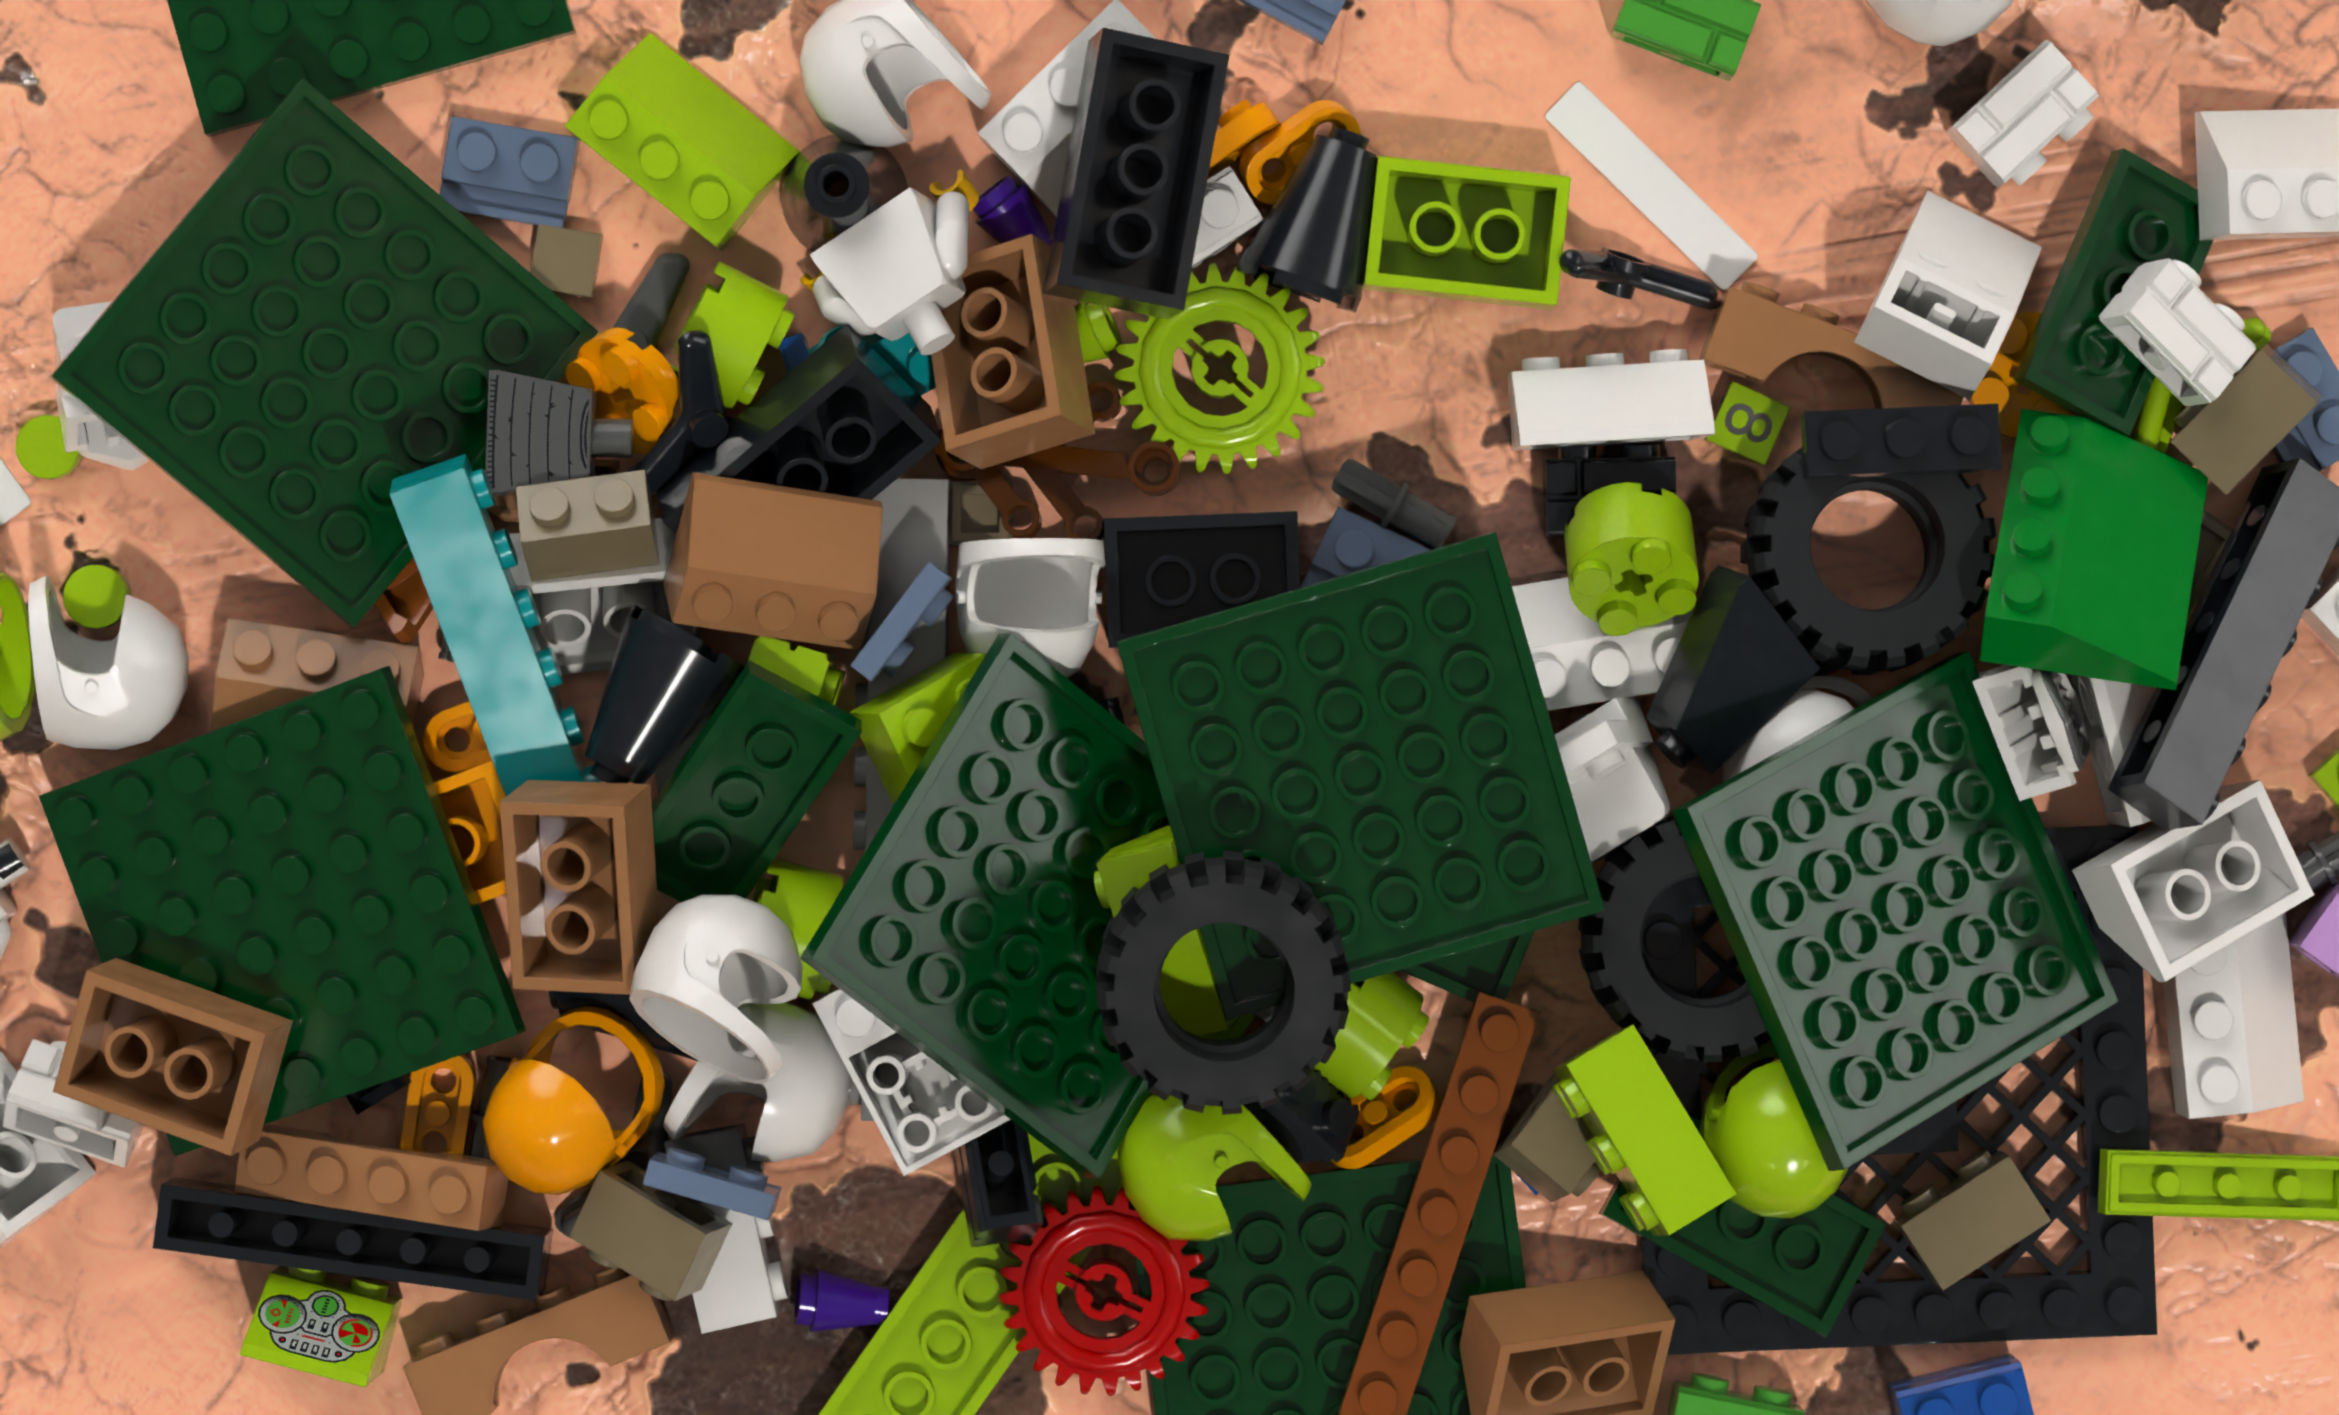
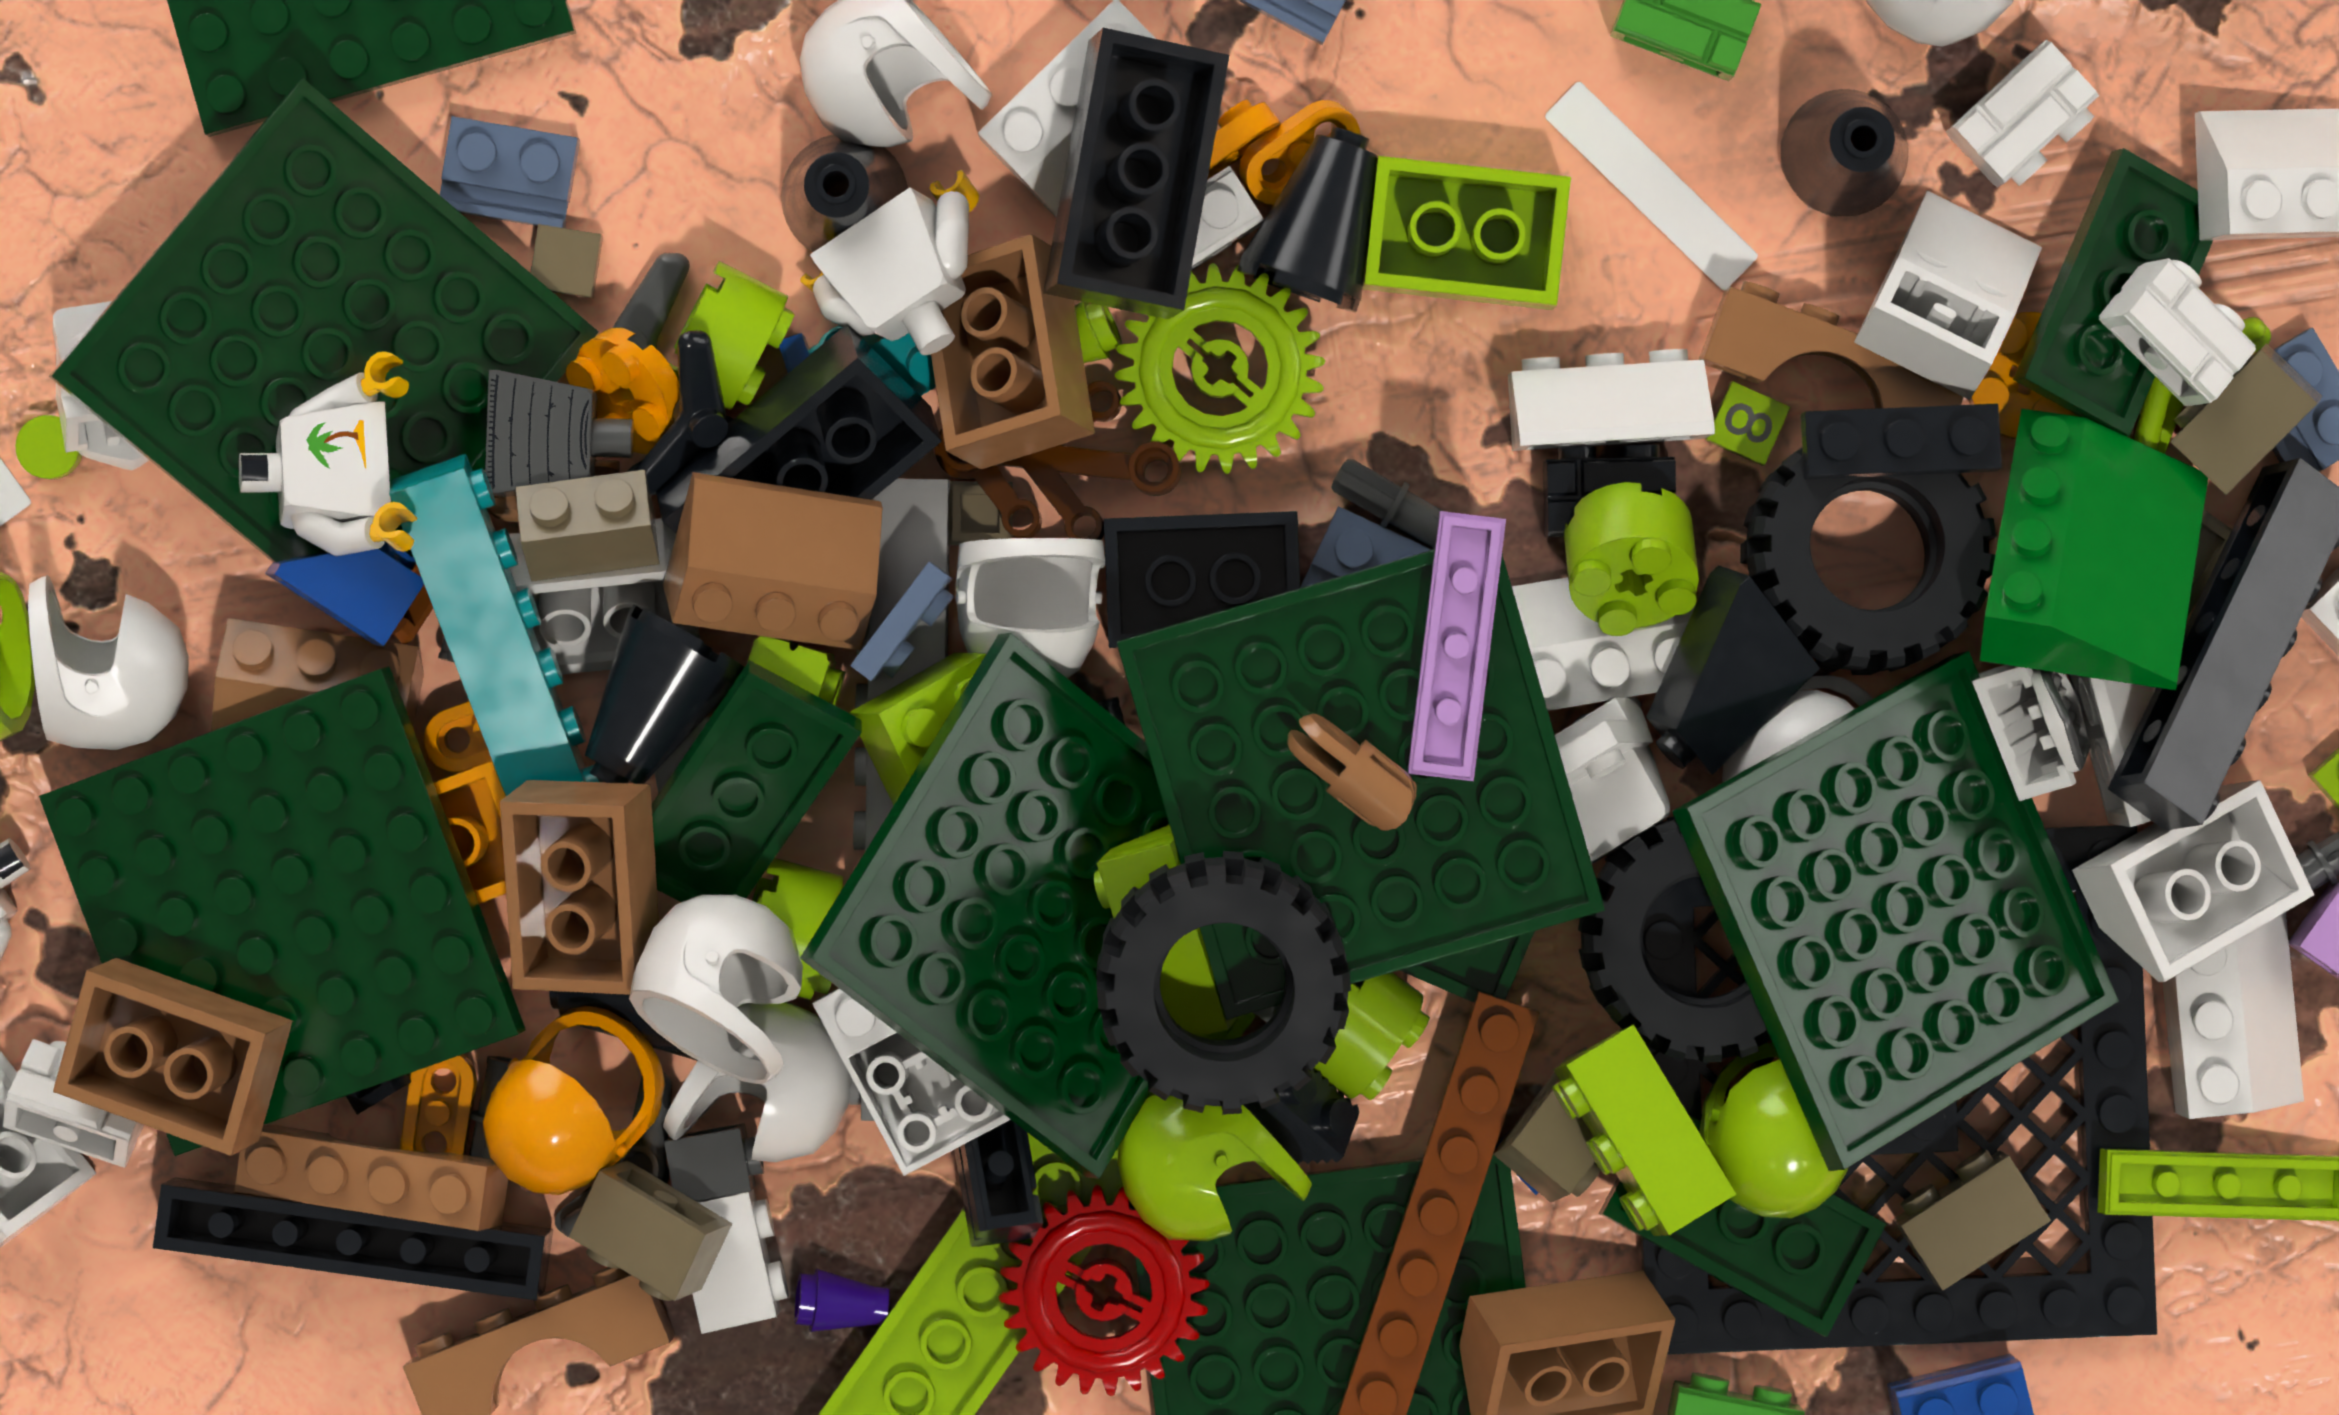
(95, 596): lime tile -> none
(324, 1325): slope -> none
(336, 466): none -> white torso
(358, 589): none -> blue slope
(682, 140): lime slope -> none
(736, 1190): sand blue plate -> none
(1009, 212): dark purple cone -> none
(1355, 772): none -> medium nougat arm
(1382, 1118): light orange plate -> none
(1456, 646): none -> lavender tile
(1622, 273): black piece -> none
(1827, 167): none -> black cone

